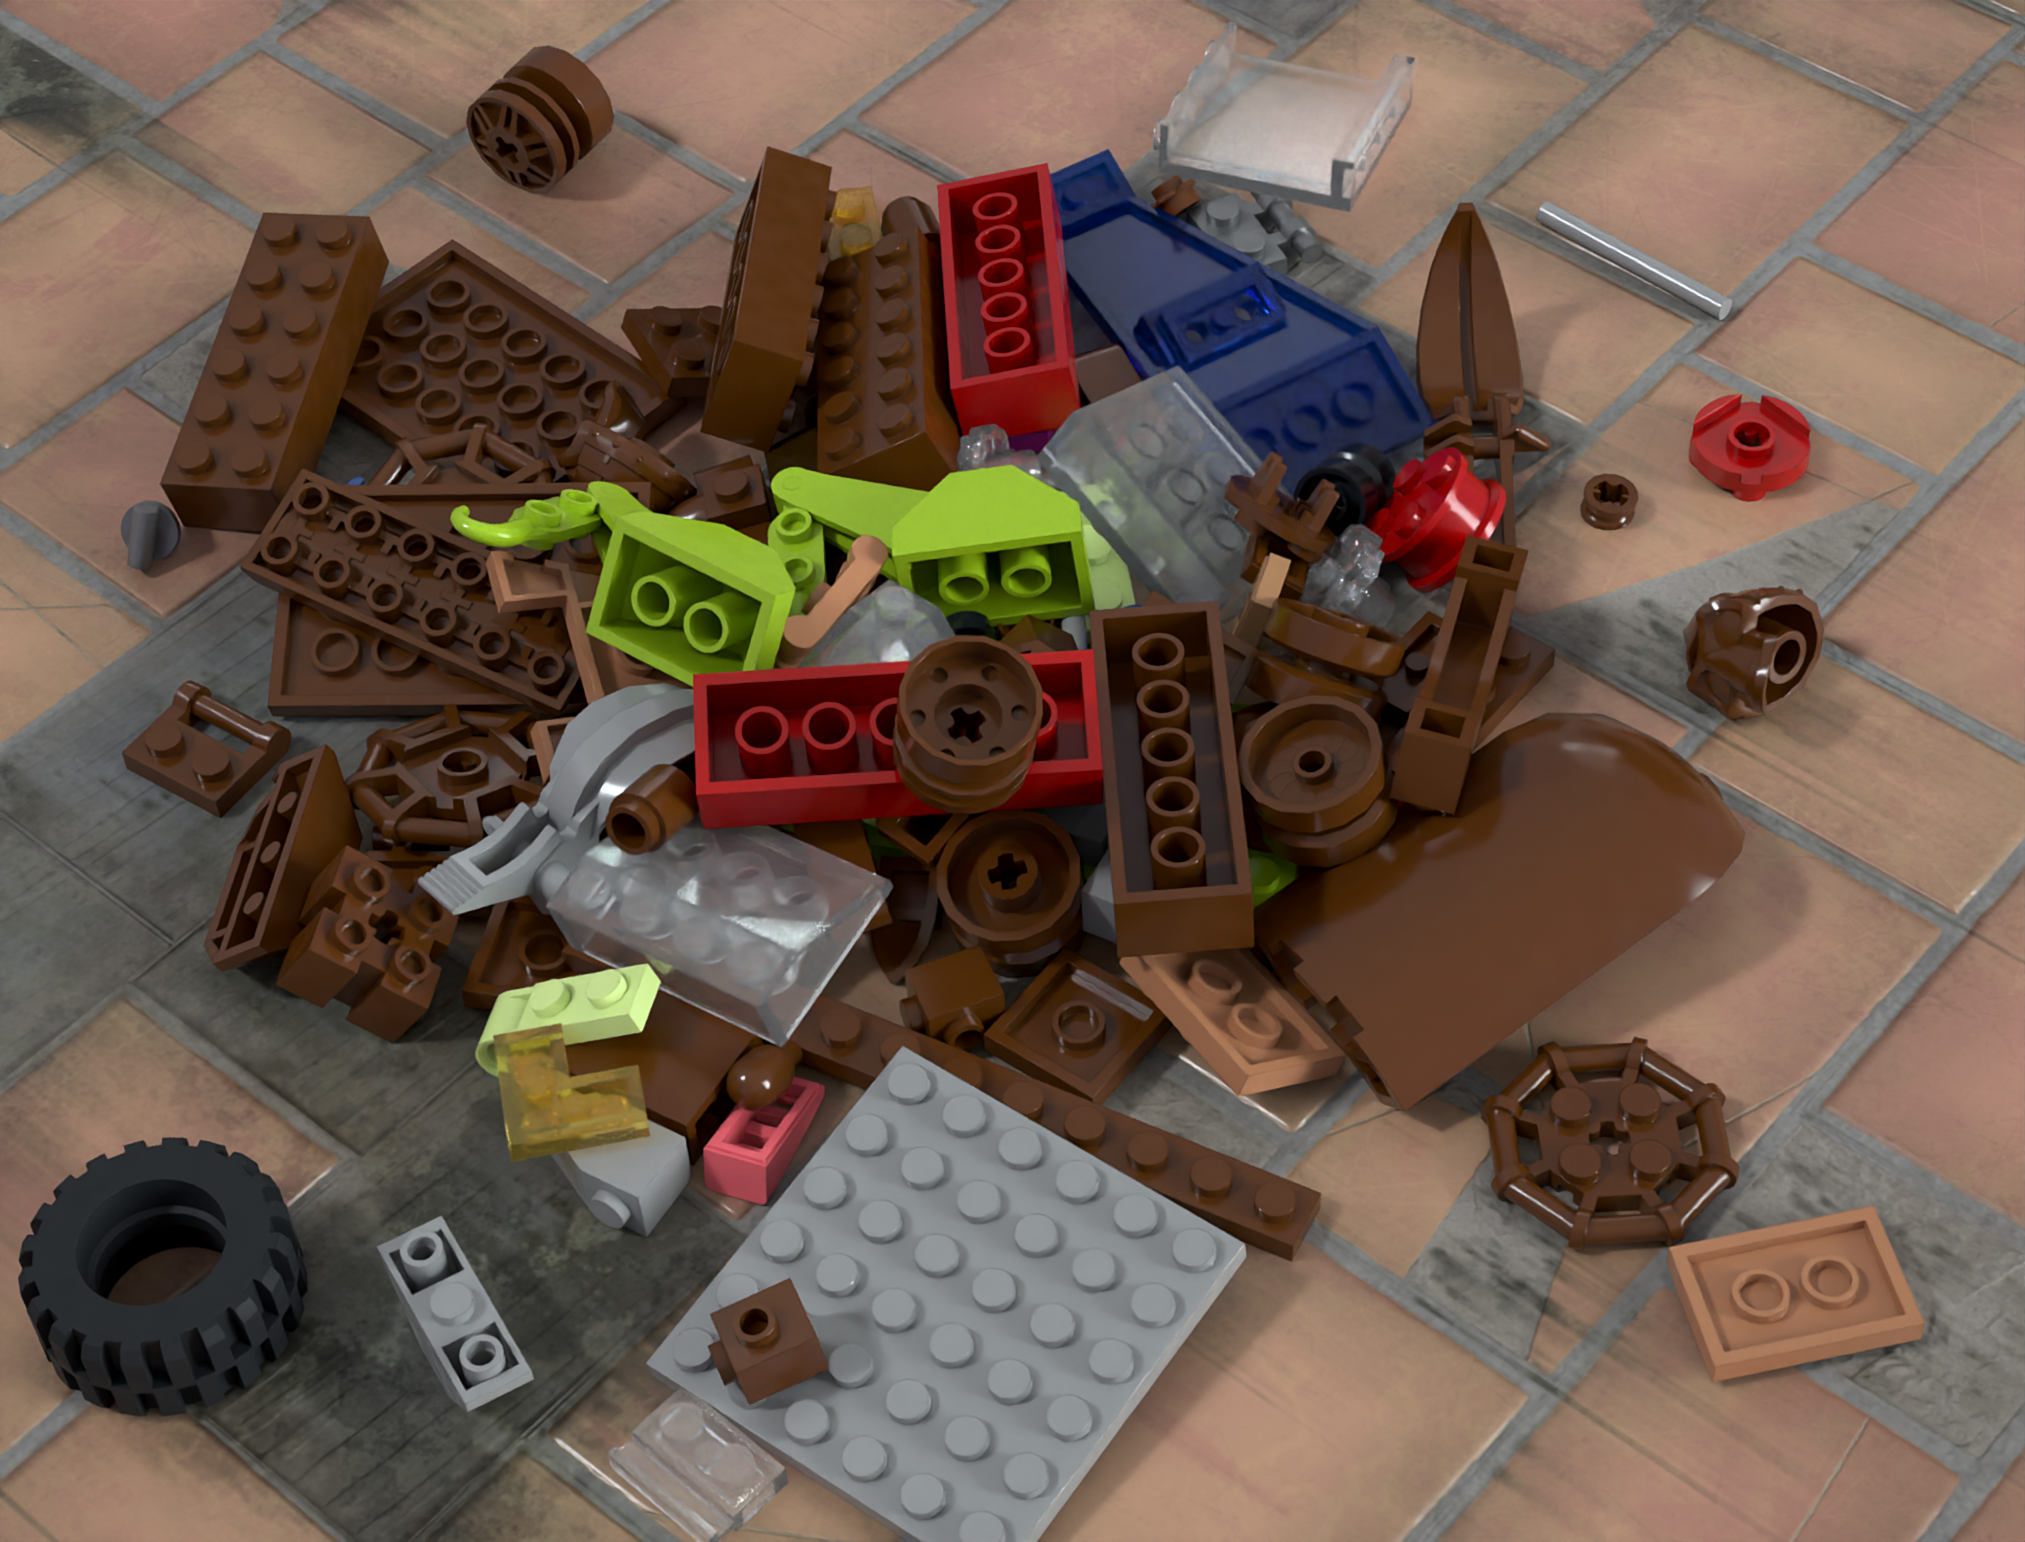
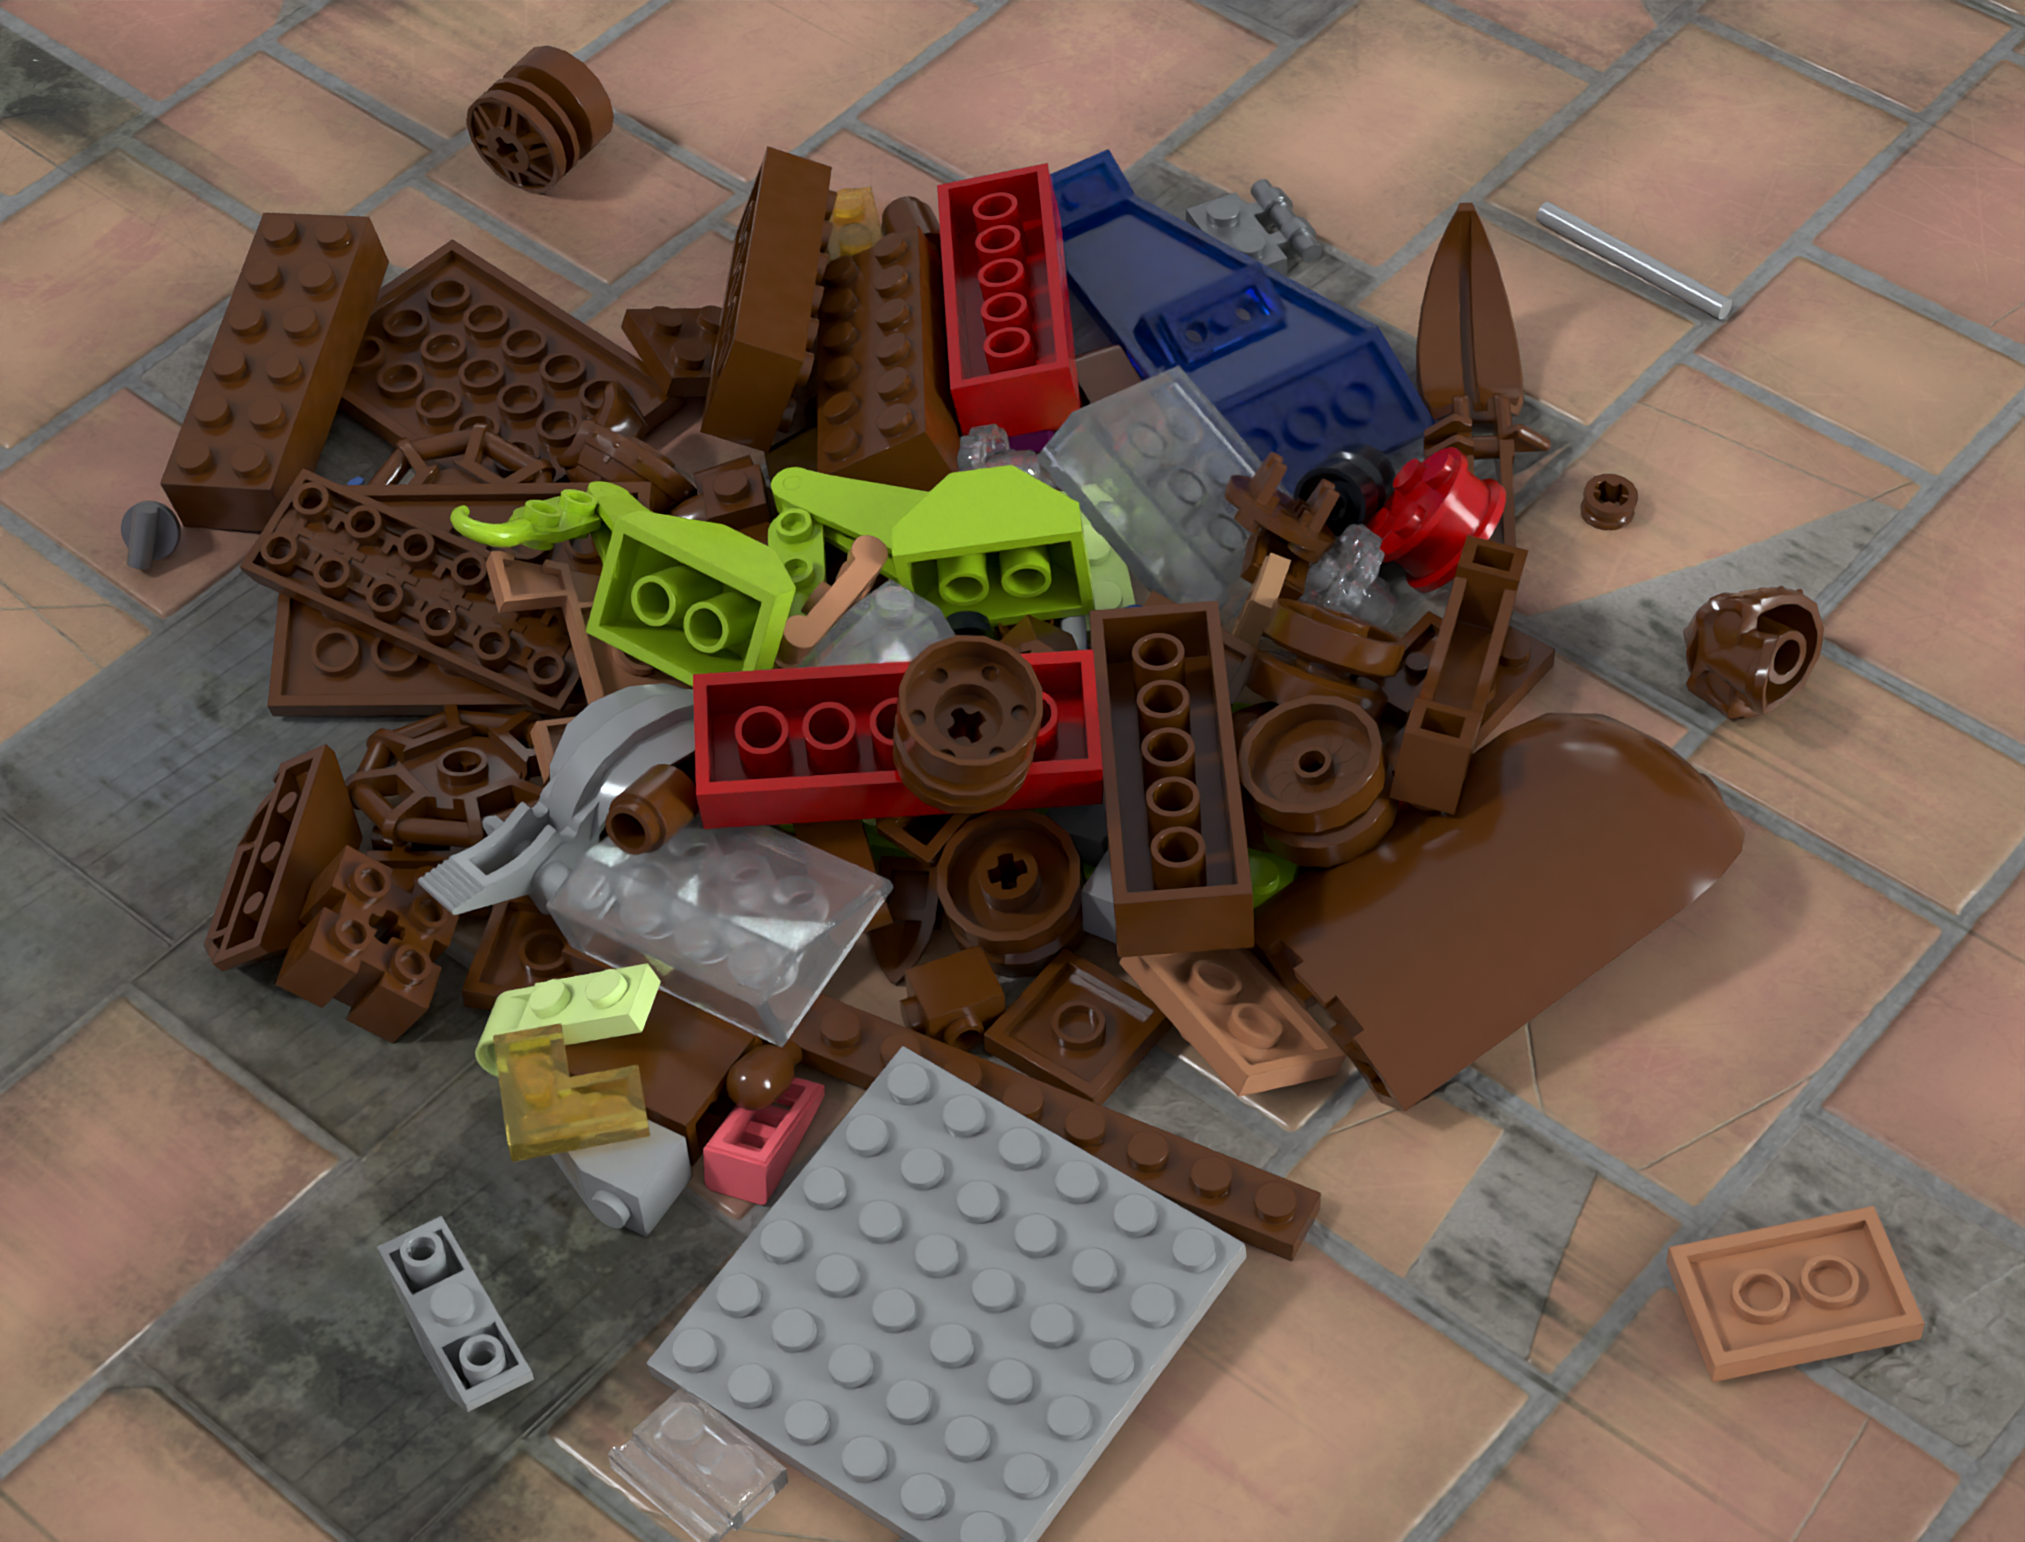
(179, 1347): black tyre -> none
(198, 765): reddish brown plate -> none
(766, 1342): reddish brown brick -> none
(1175, 195): reddish brown plate -> none
(1282, 125): clear panel -> none
(1616, 1110): reddish brown plate -> none
(1747, 469): red plate -> none

